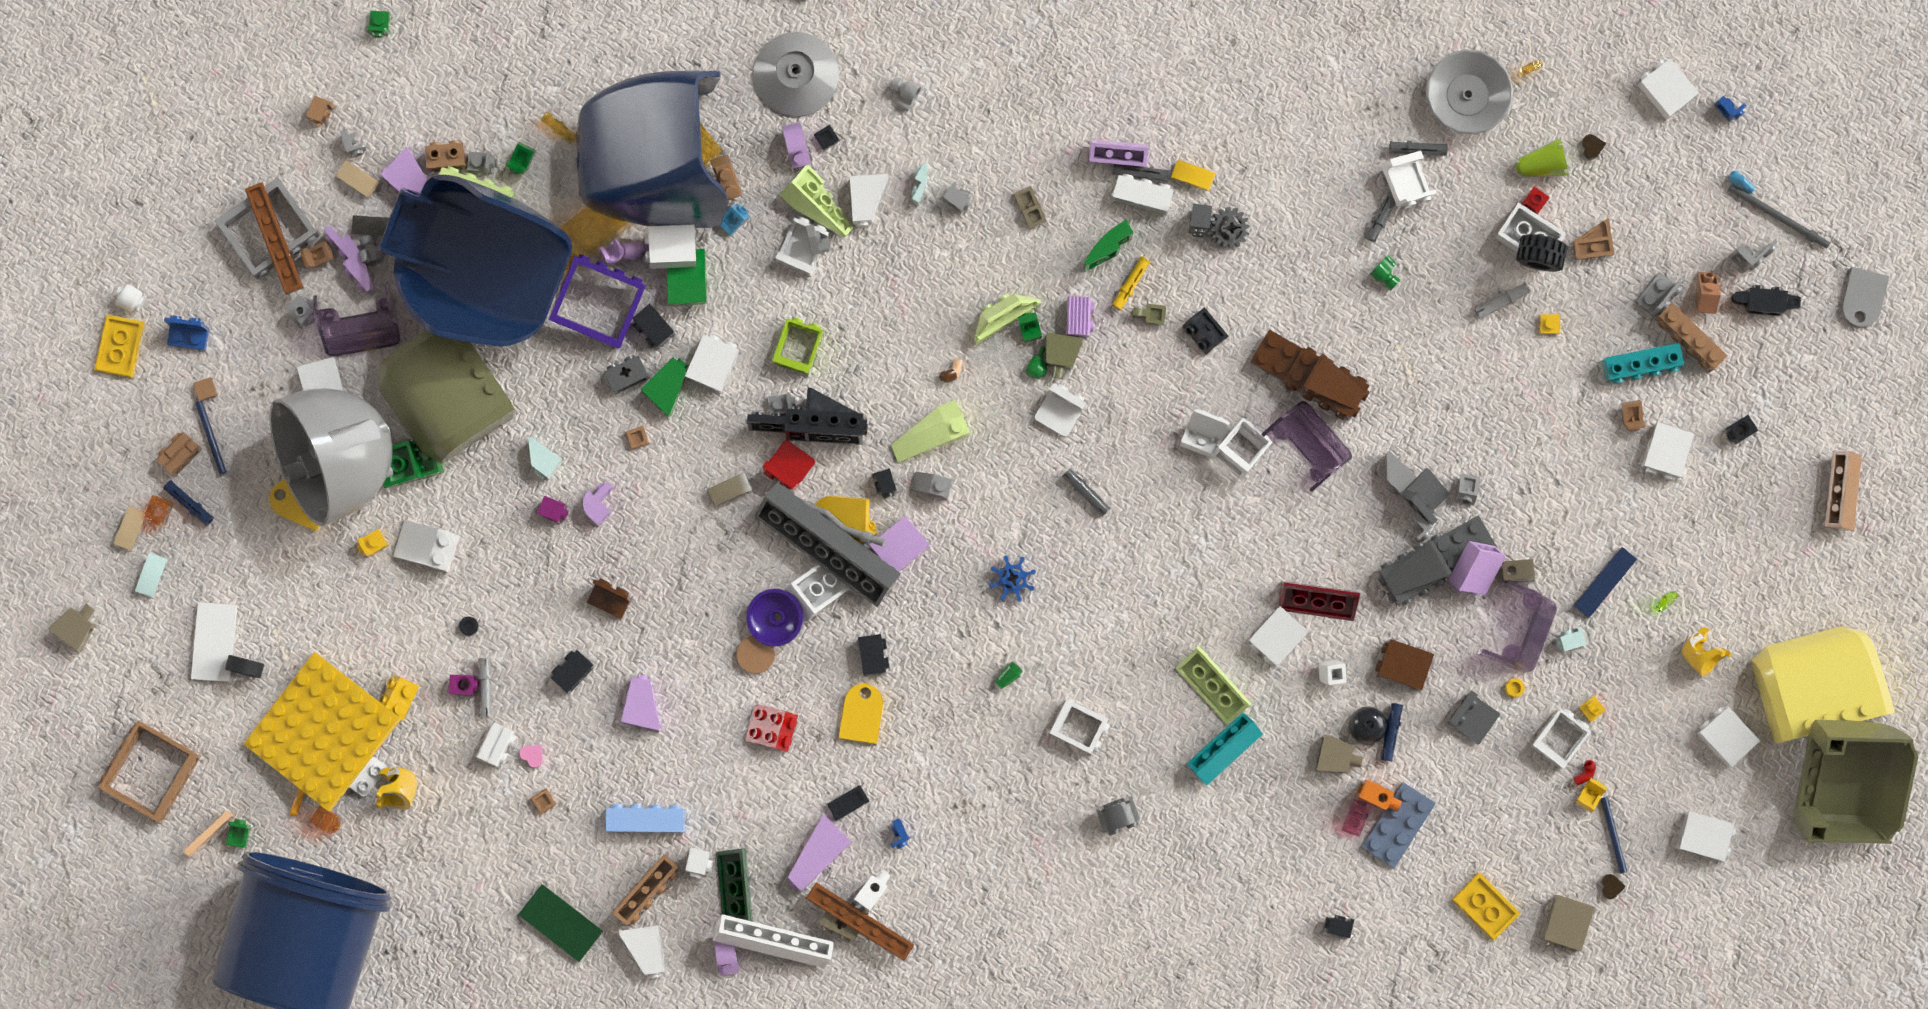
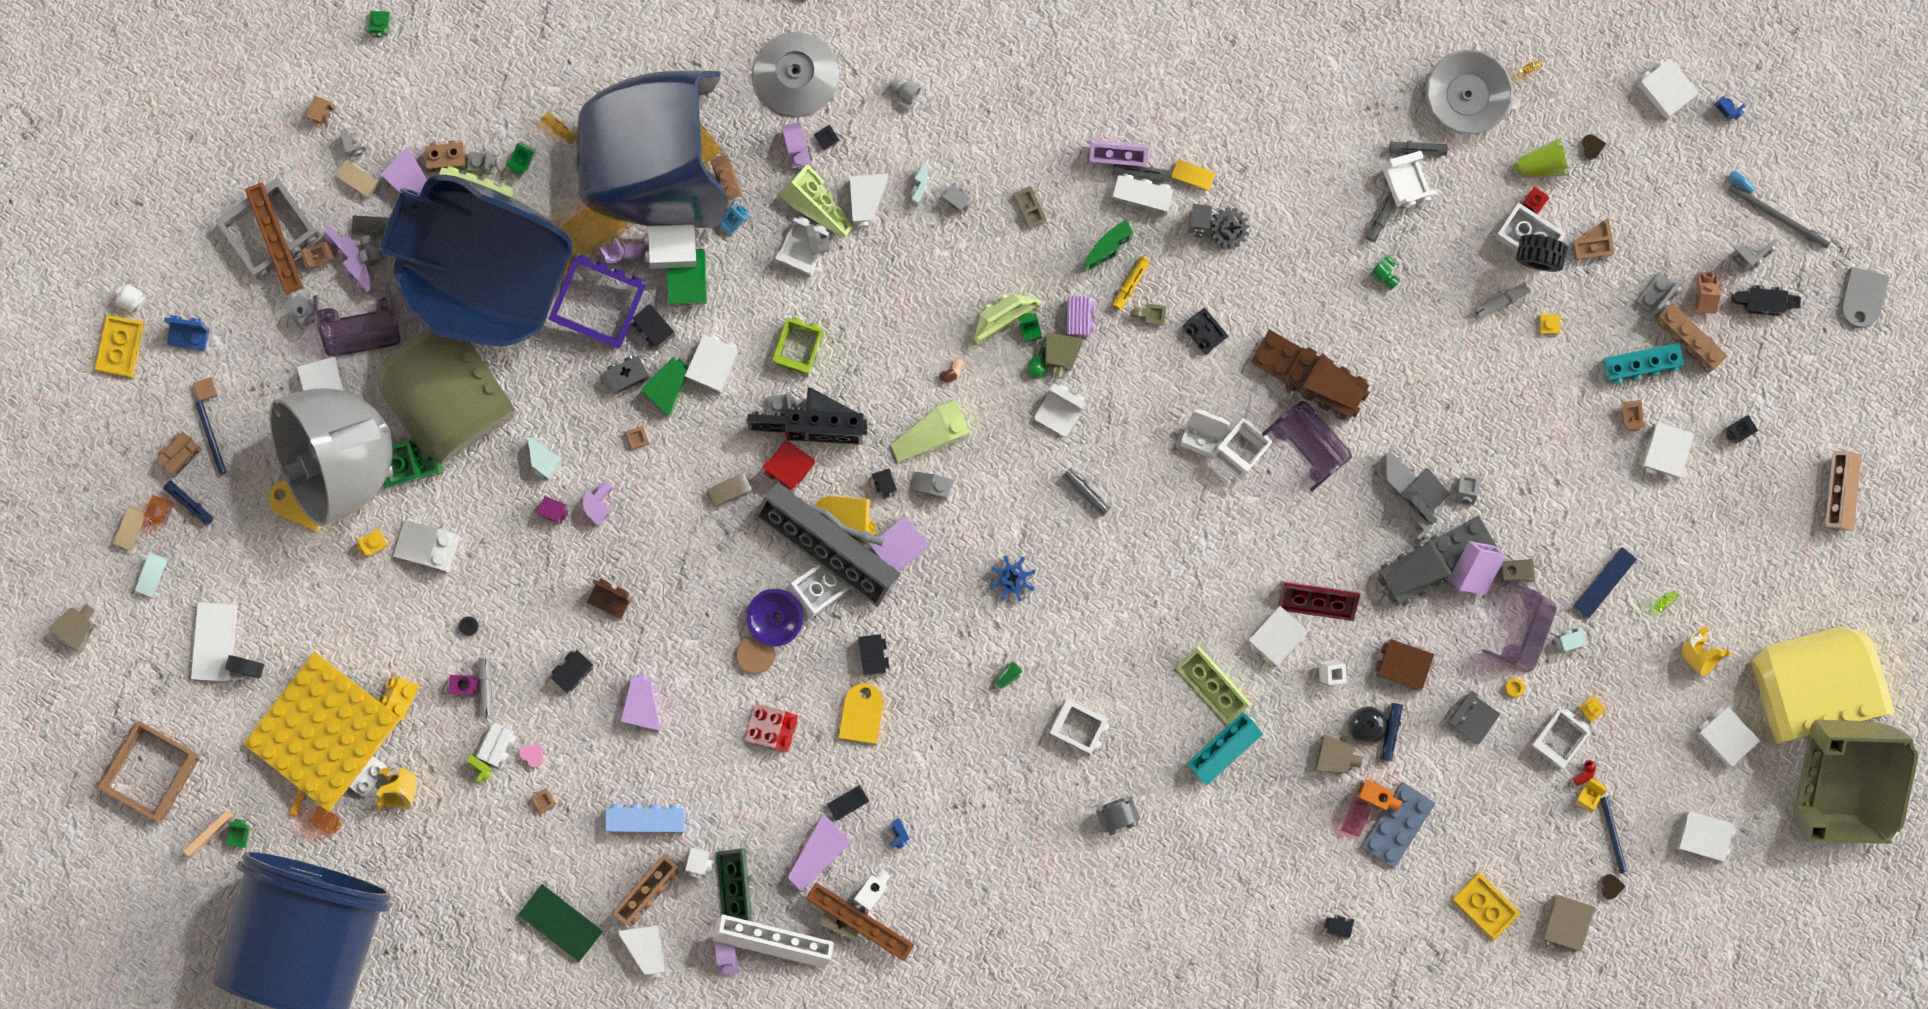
(477, 765): none -> lime bracket

